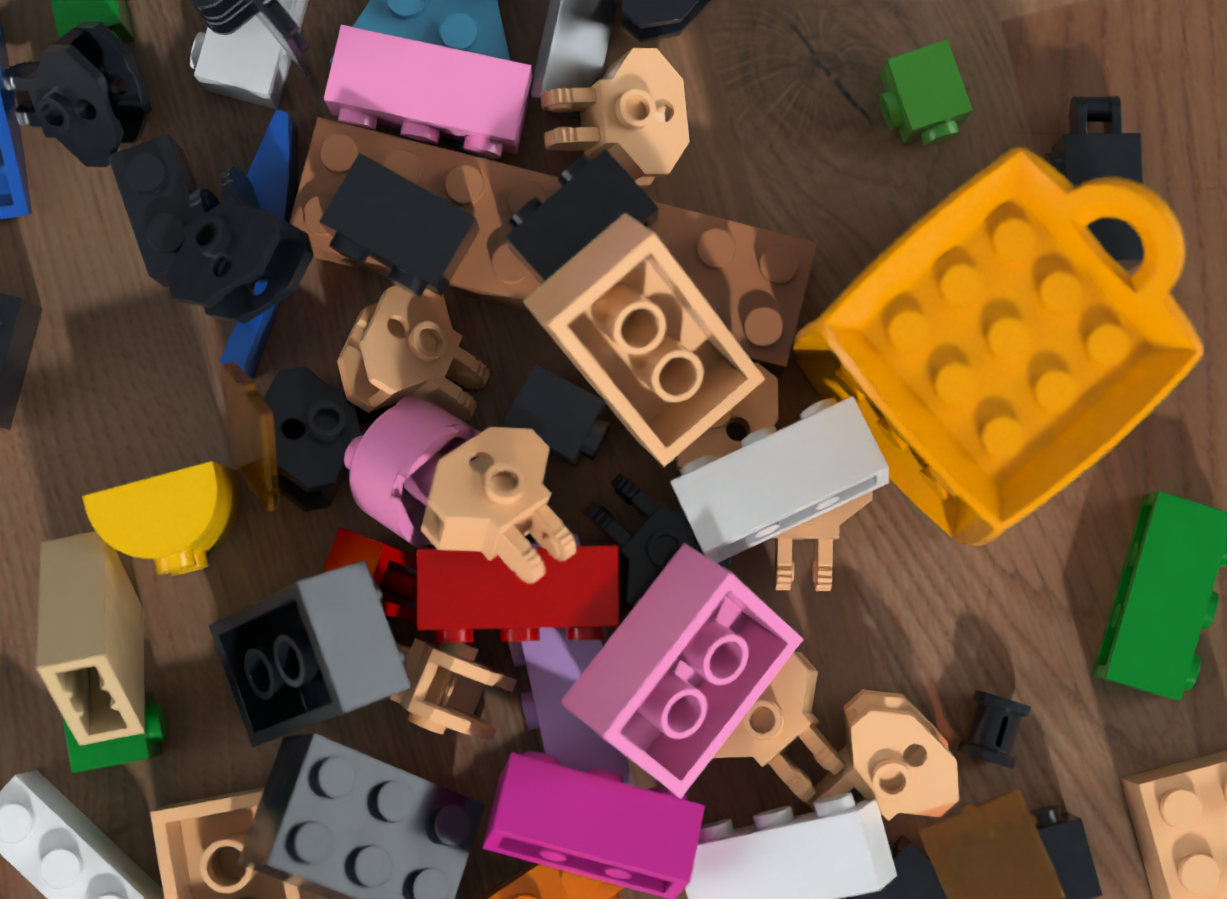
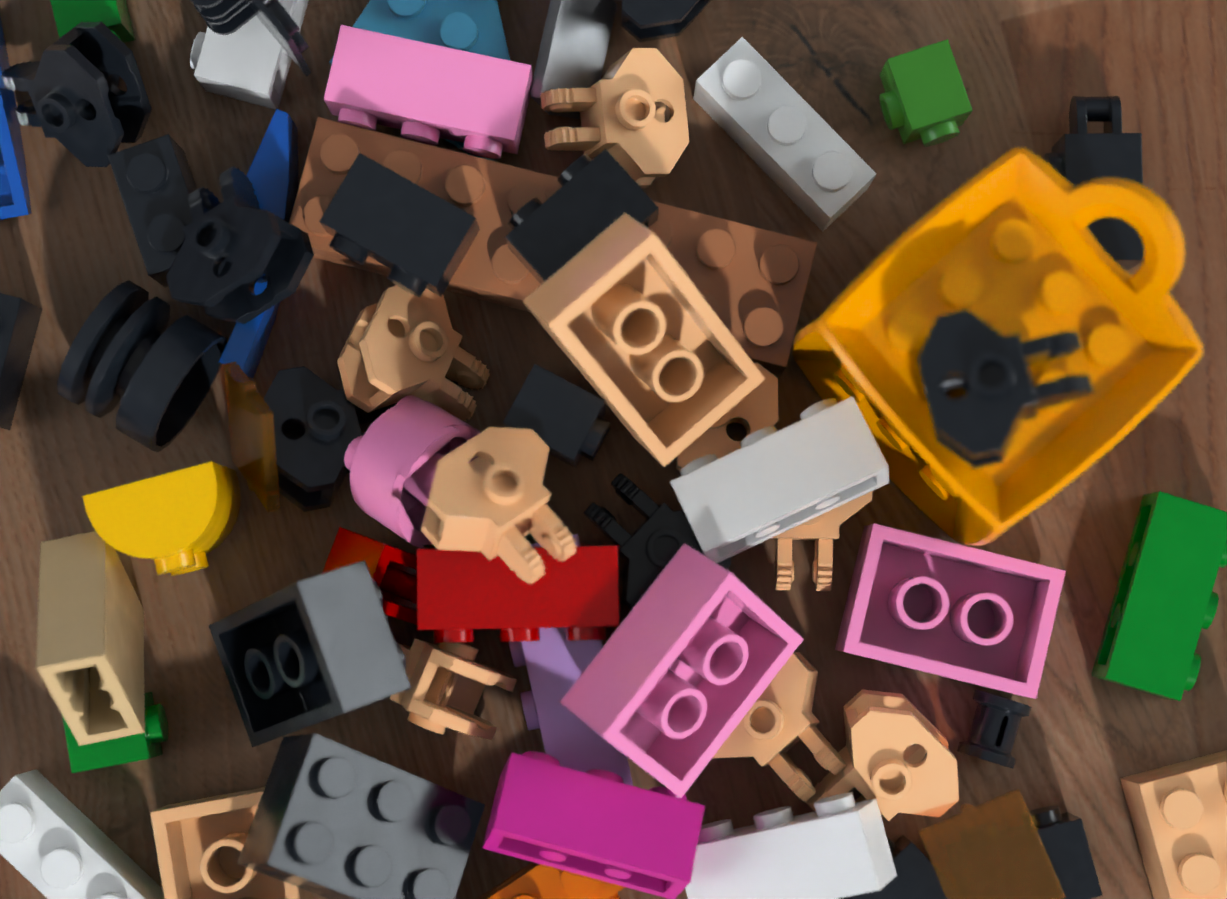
(135, 362): none -> black wheel
(782, 134): none -> white brick
(950, 610): none -> bright pink brick
(998, 384): none -> black hinge

